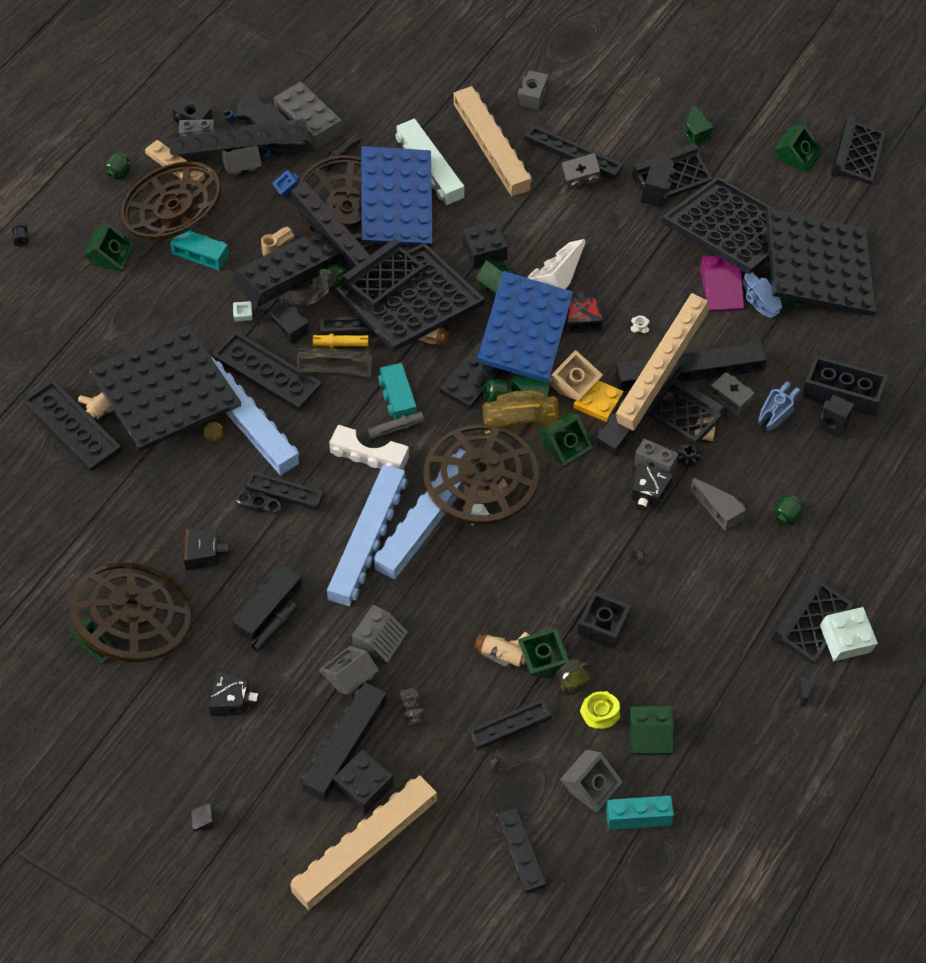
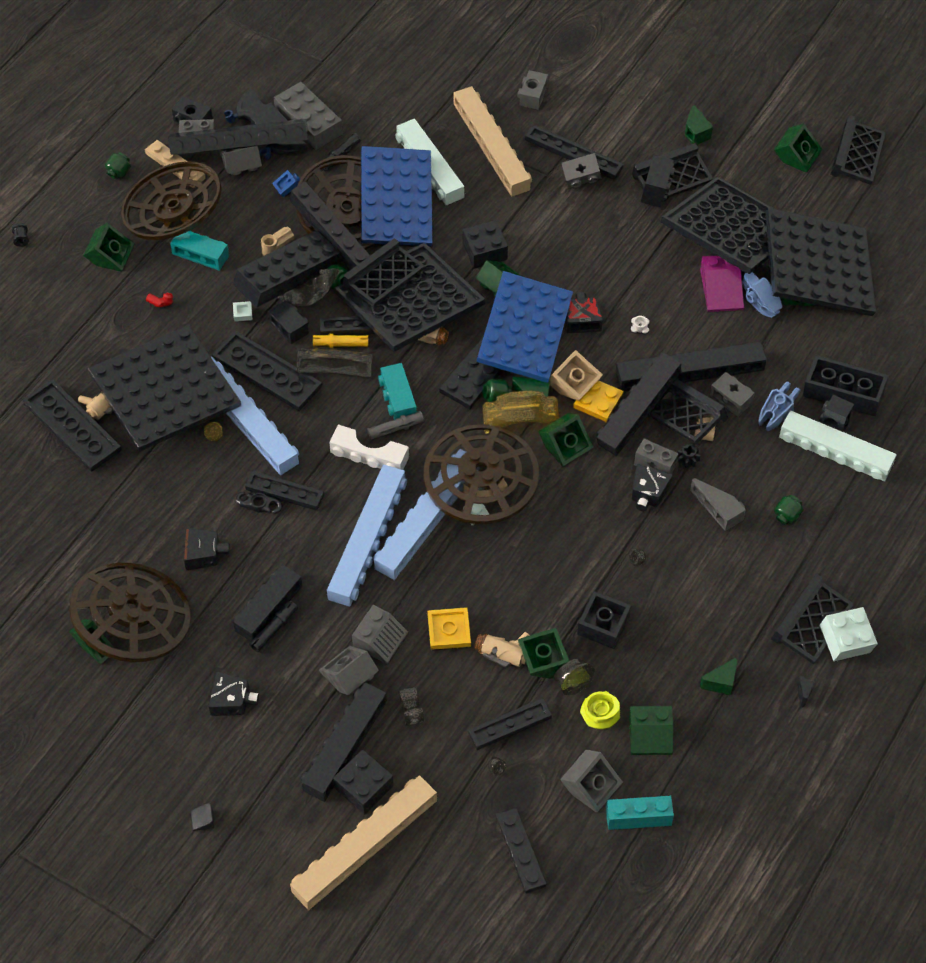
(166, 300): none -> red arm
(449, 628): none -> yellow plate
(561, 268): white wedge -> none
(662, 362): tan brick -> none
(720, 679): none -> dark green slope
(837, 446): none -> light aqua brick

